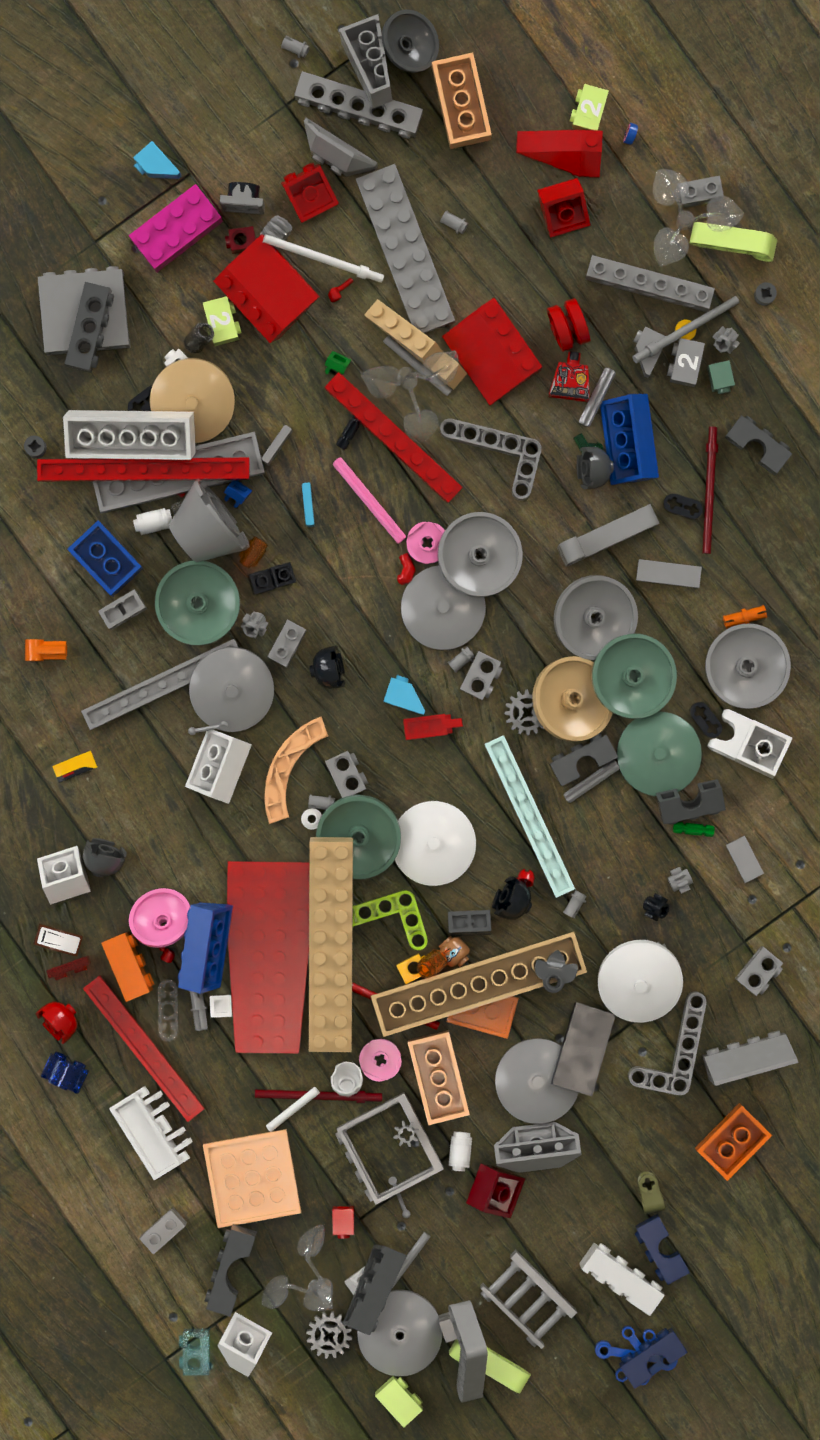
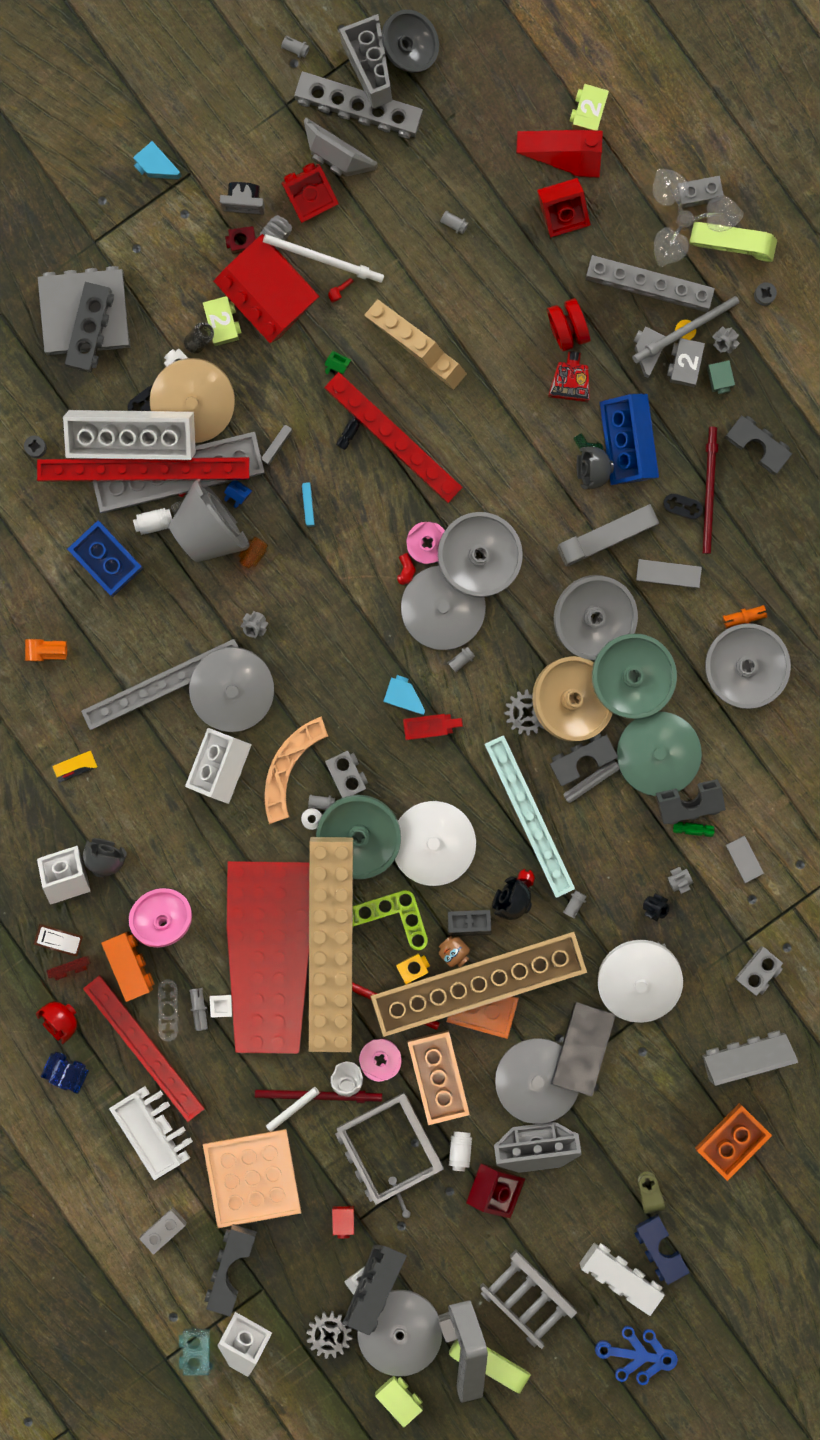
(122, 609): light grey brick -> none
(168, 955): red hand -> none
(176, 228): dark pink brick -> none
(197, 602): sand green dish -> none
(205, 947): blue slope -> none
(223, 725): light grey hinge -> none
(272, 578): black slope -> none
(287, 643): light grey brick -> none
(319, 1291): clear plant -> none
(328, 668): black cylinder -> none
(369, 500): bright pink axle -> none
(383, 381): clear plant -> none
(403, 1139): light grey gear -> none
(405, 249): light grey plate -> none
(412, 361): light grey bar -> none
(412, 1254): light grey bar -> none
(432, 963): clear orange brick -> none
(461, 100): light nougat brick -> none
(475, 673): light grey brick -> none
(492, 351): red slope -> none
(499, 446): light grey beam -> none
(555, 968): dark grey plate -> none
(597, 397): light grey axle -> none
(630, 133): blue tile -> none
(665, 1344): dark blue arch -> none
(680, 1053): light grey beam -> none
(709, 717): black beam -> none
(745, 743): white brick -> none

